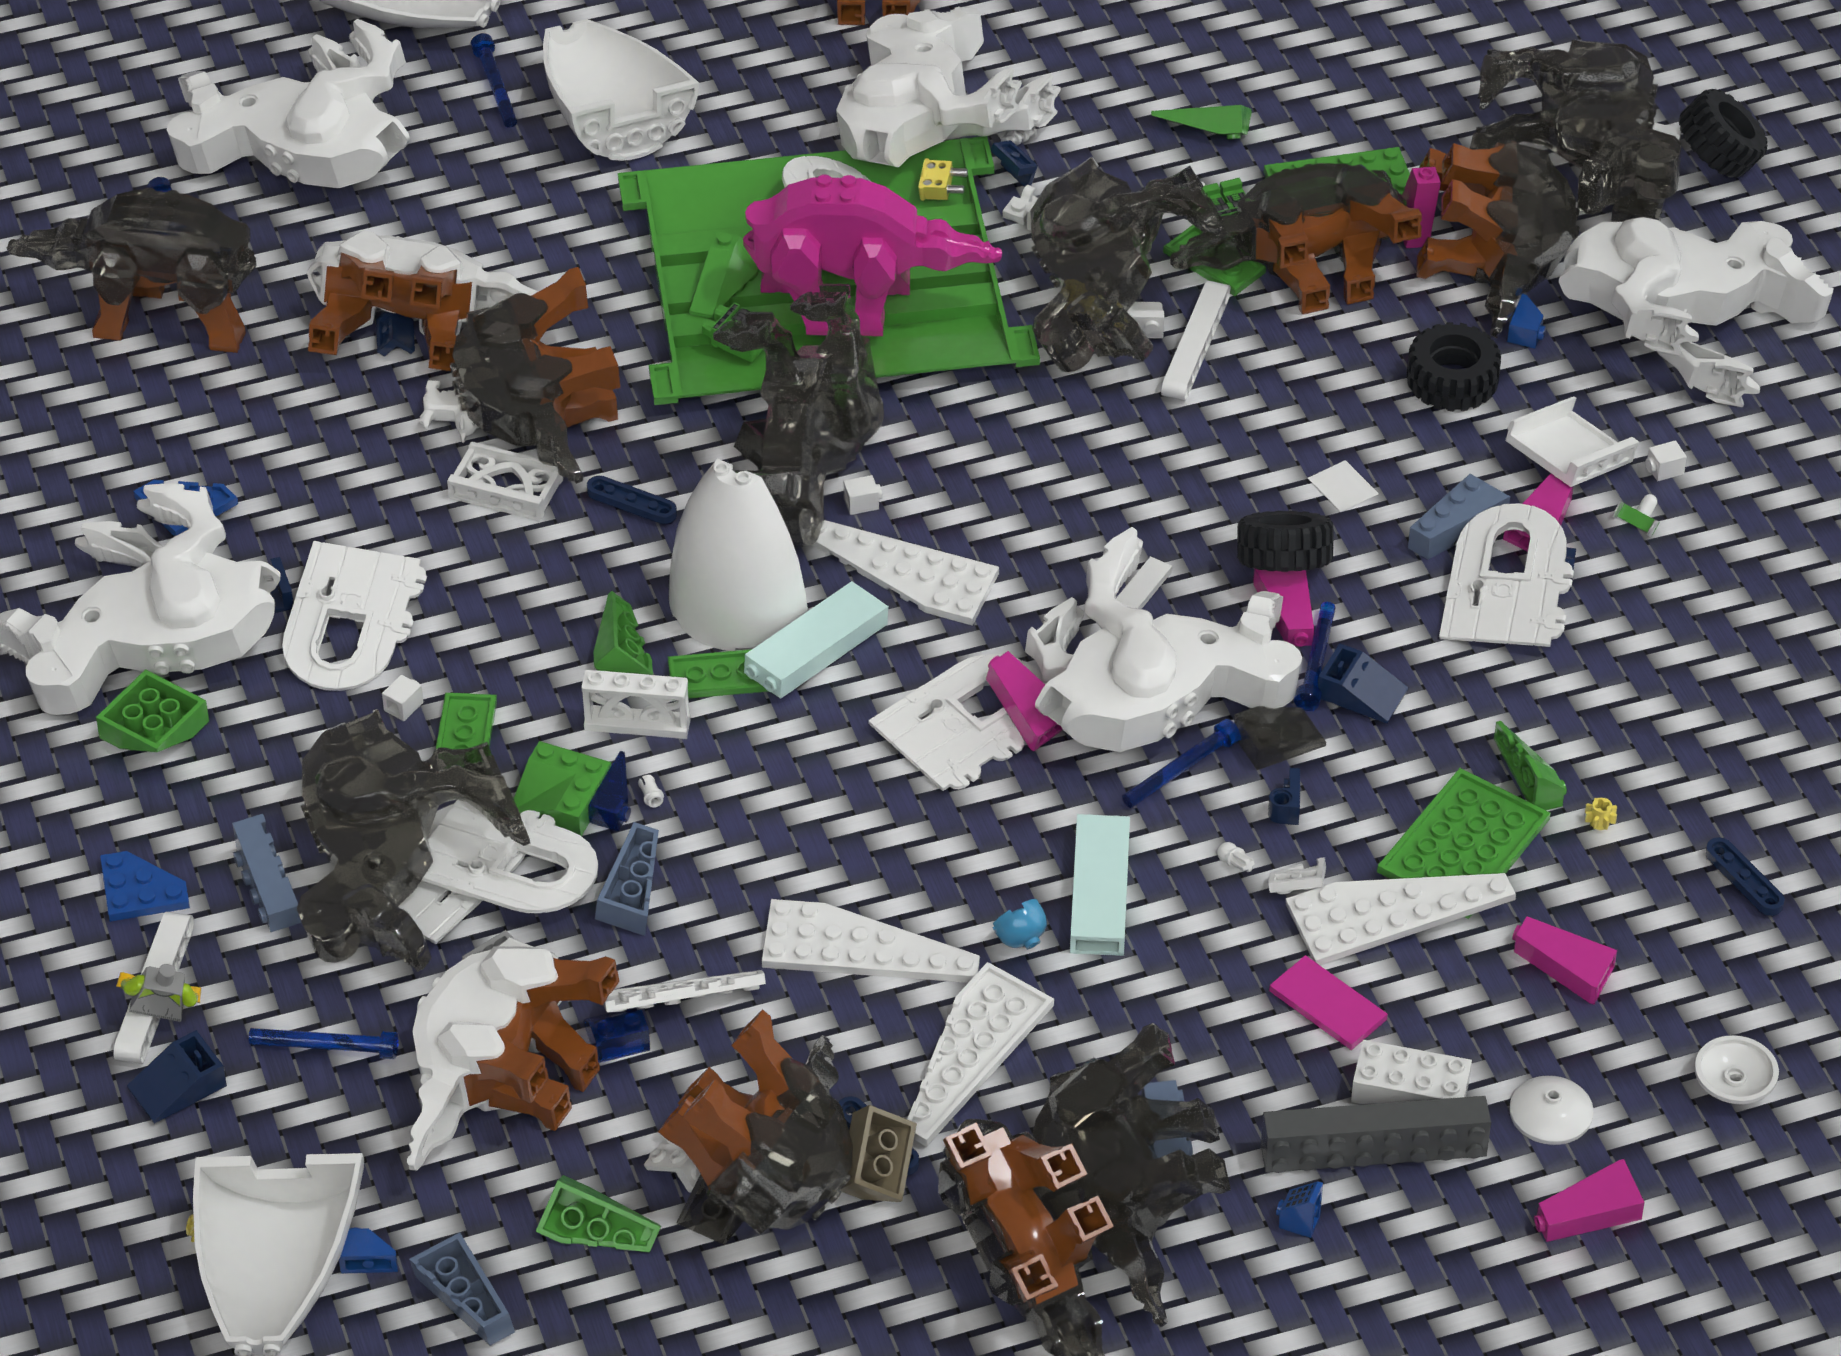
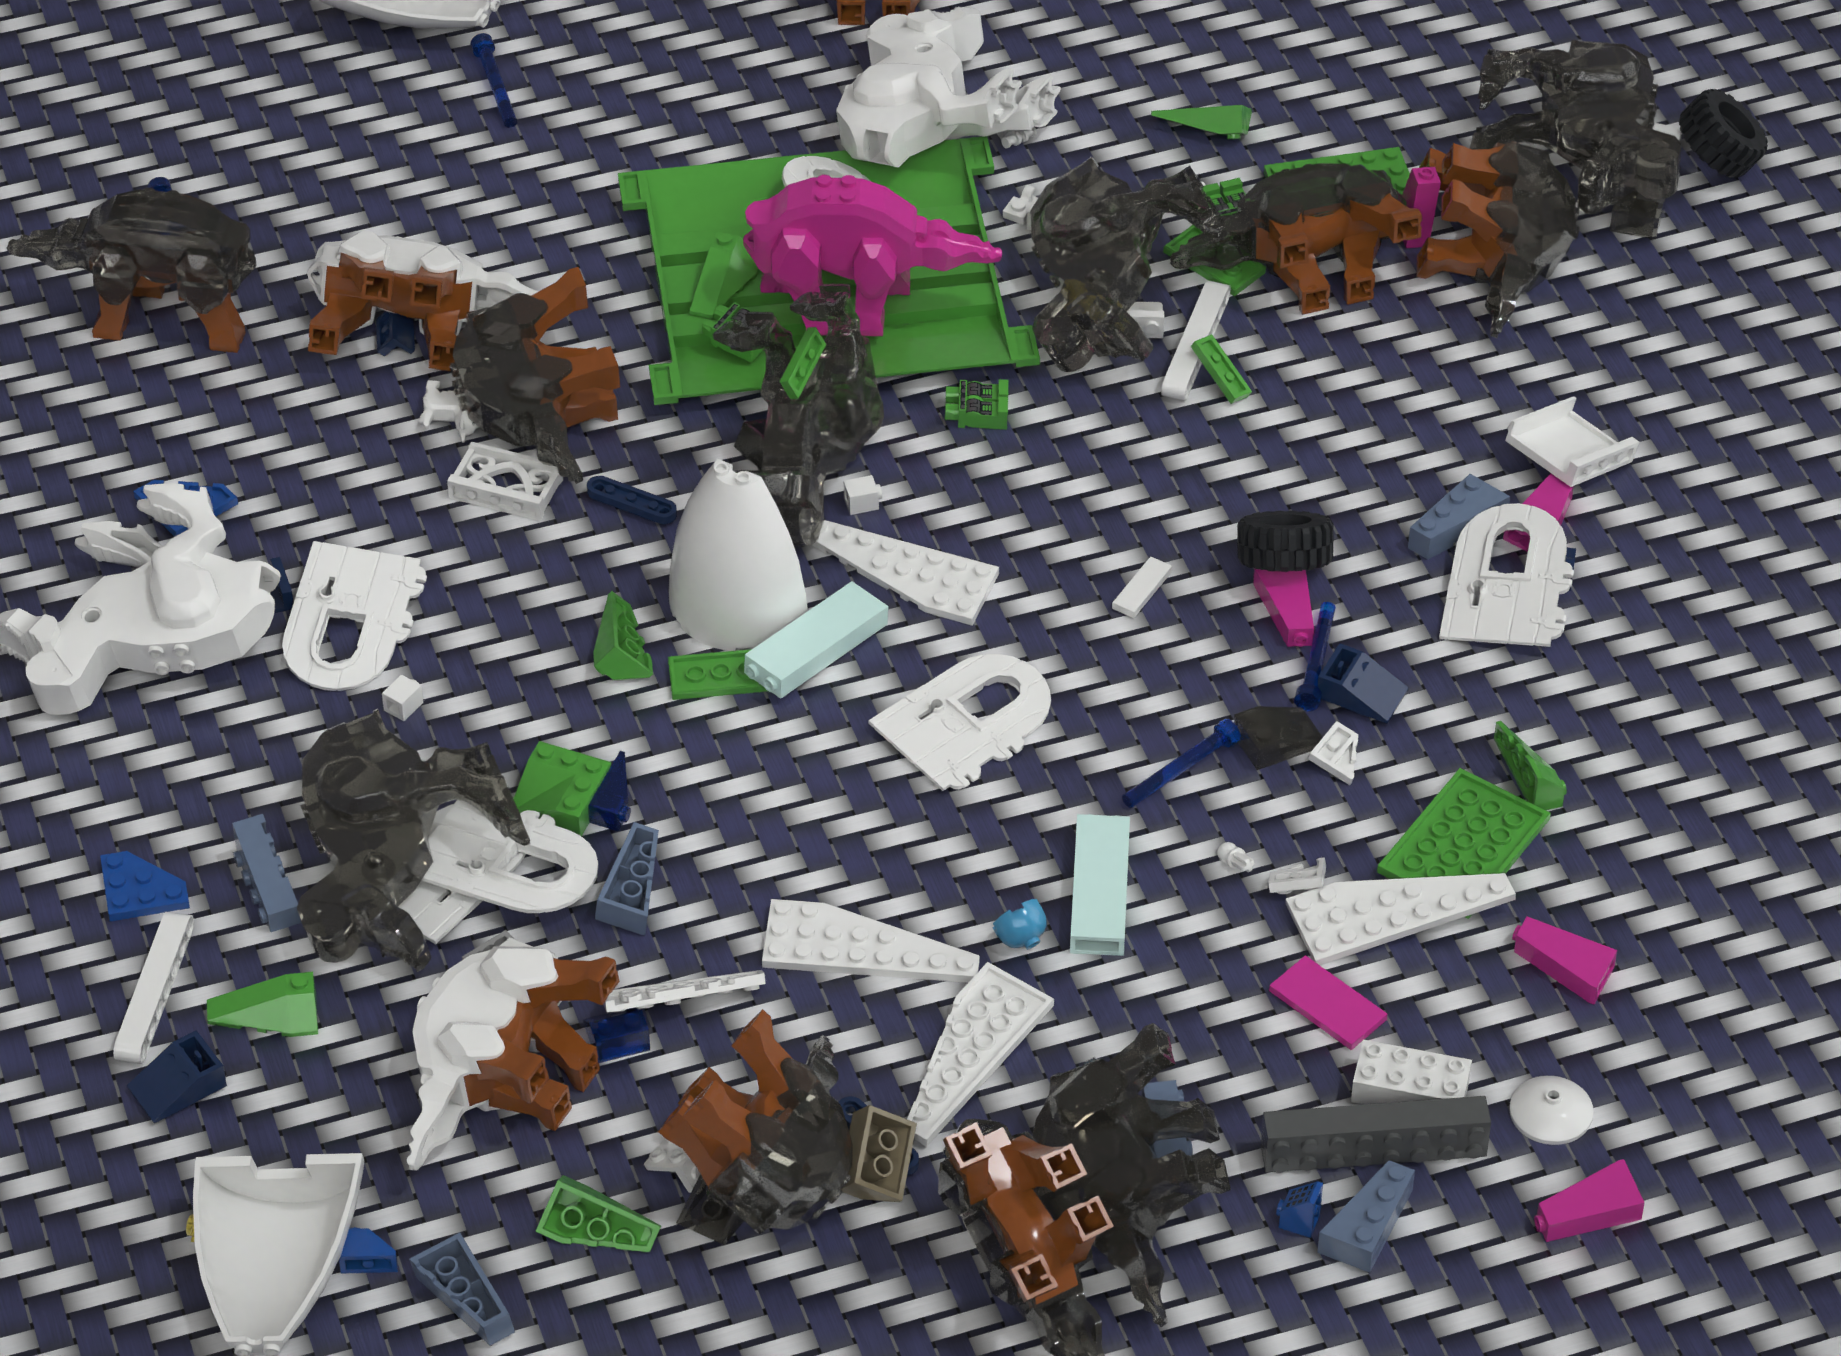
(152, 715): bright green slope -> none
(159, 992): light grey torso -> none
(277, 1004): none -> bright green wedge
(305, 131): white animal -> none
(385, 1044): clear blue piece -> none
(466, 720): bright green tile -> none
(616, 89): white panel -> none
(619, 718): white fence -> none
(652, 795): white pin -> none
(802, 363): none -> bright green plate
(937, 179): light yellow piece -> none
(978, 404): none -> bright green hips
(1015, 161): dark blue panel -> none
(1018, 691): dark pink slope -> none
(1149, 675): white animal -> none
(1221, 369): none -> bright green plate
(1285, 801): dark blue plate -> none
(1337, 752): none -> white wing
(1343, 486): white sticker -> none
(1368, 1218): none -> sand blue wedge
(1452, 387): black tyre -> none
(1526, 324): blue slope -> none
(1601, 813): light yellow gear -> none
(1641, 516): piece -> none
(1666, 461): white brick -> none
(1670, 277): white animal -> none
(1736, 1069): white dish -> none
(1745, 876): dark blue plate -> none

